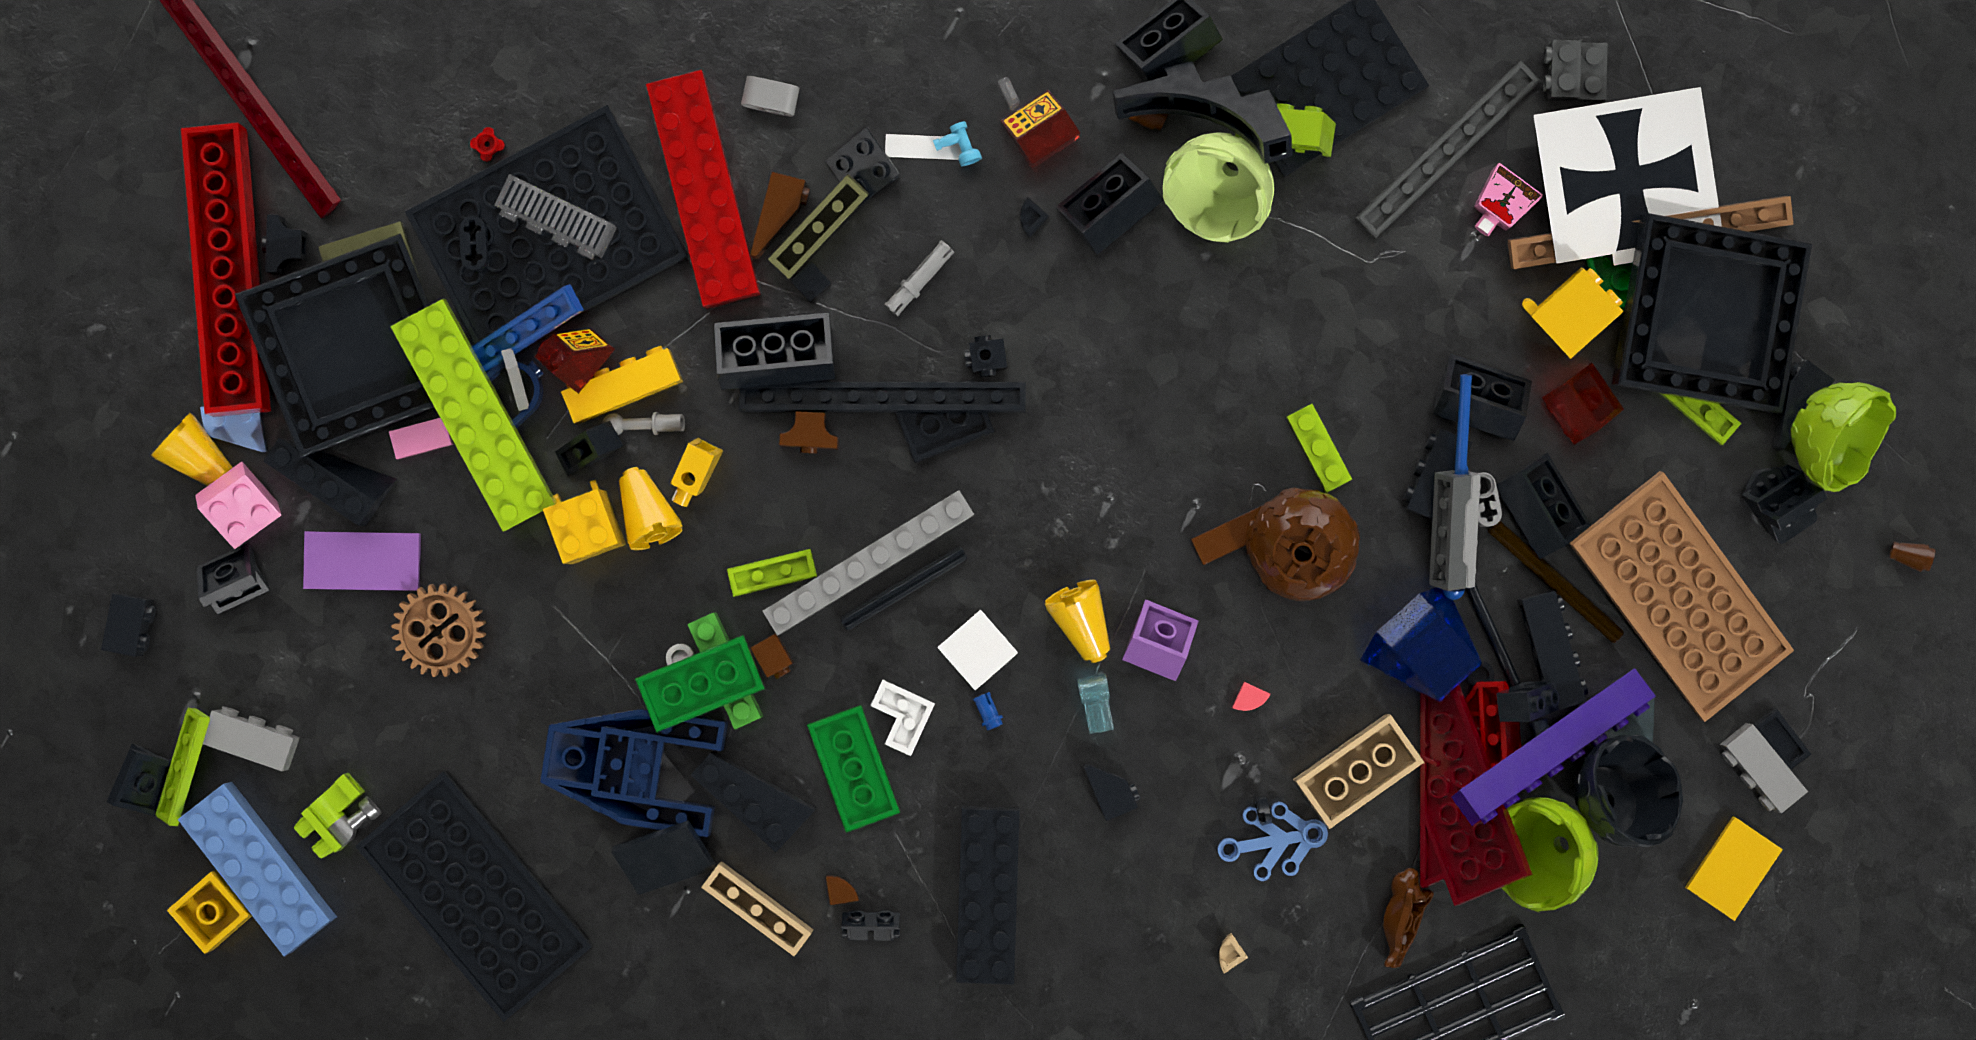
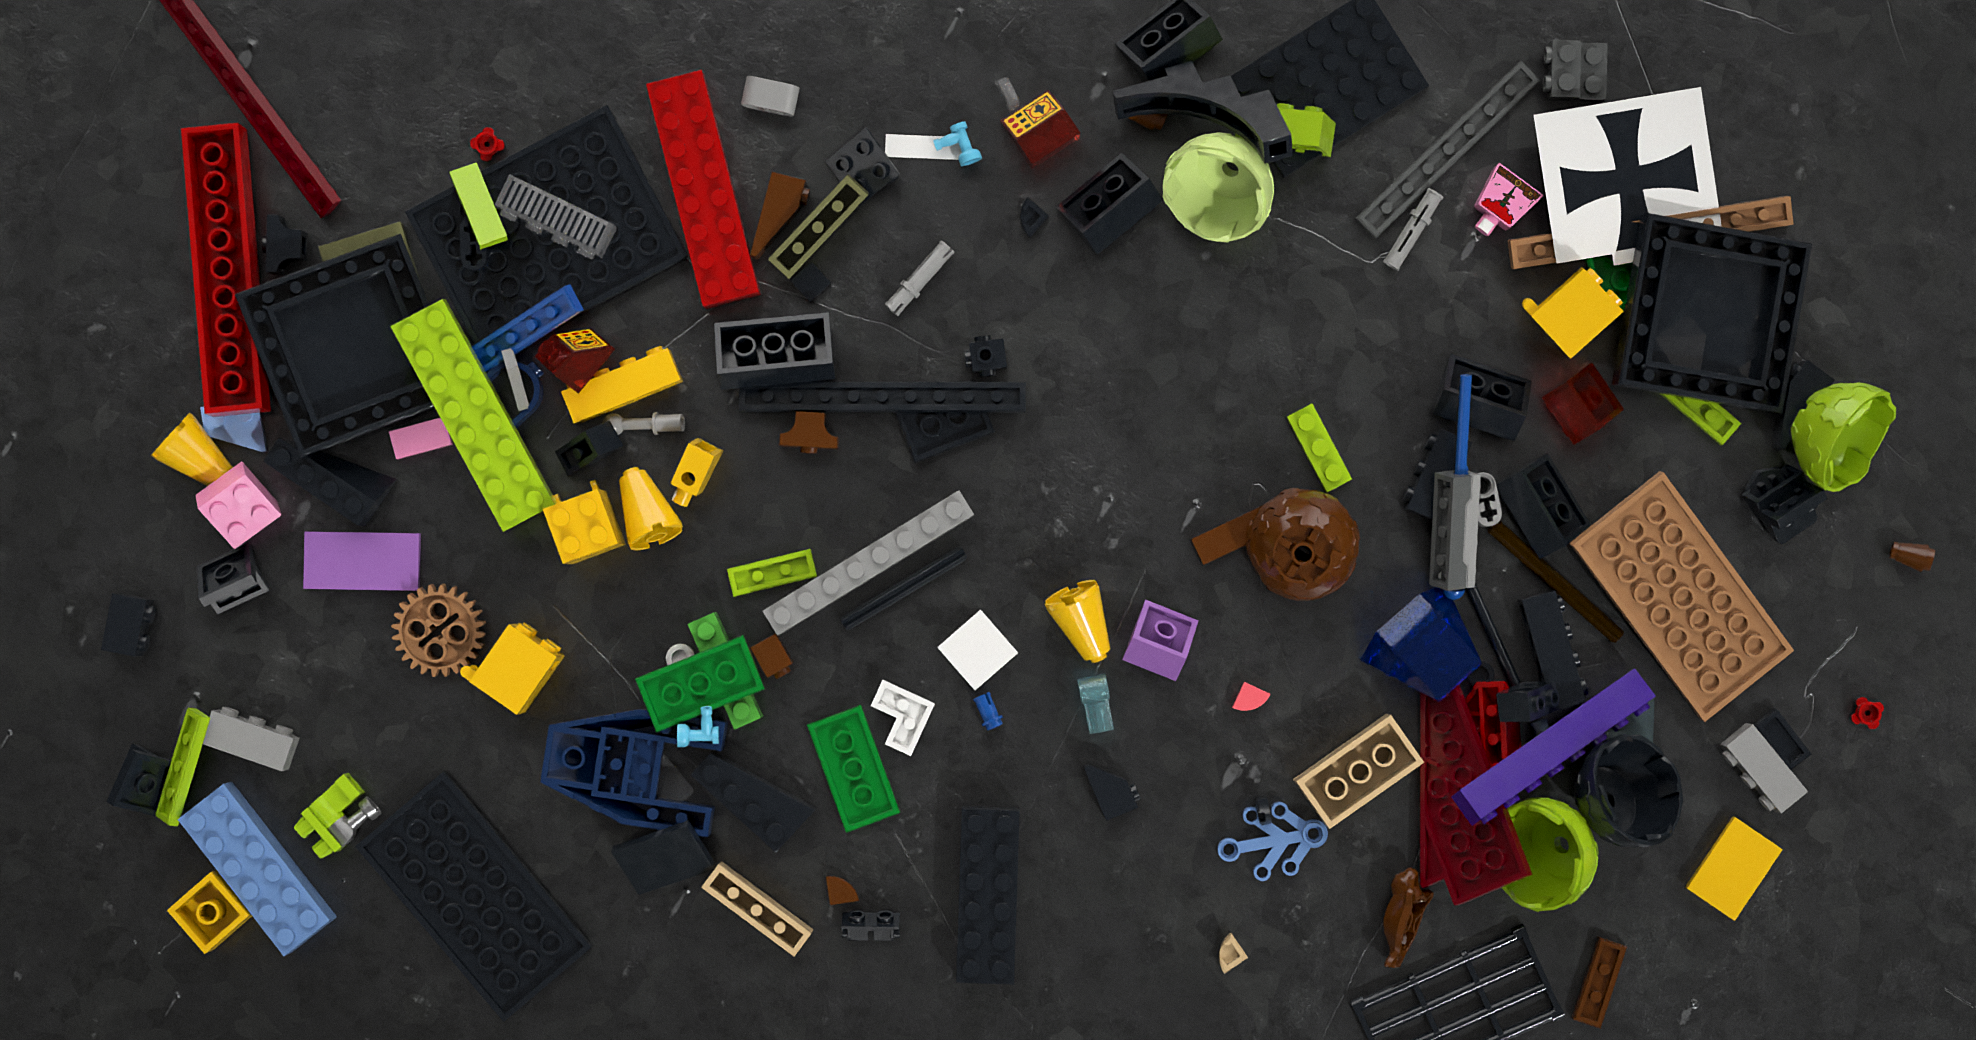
(478, 205): none -> lime tile
(516, 667): none -> yellow container
(707, 731): none -> medium azure piece
(1431, 200): none -> light grey pin
(1599, 982): none -> reddish brown tile
(1873, 718): none -> red plate

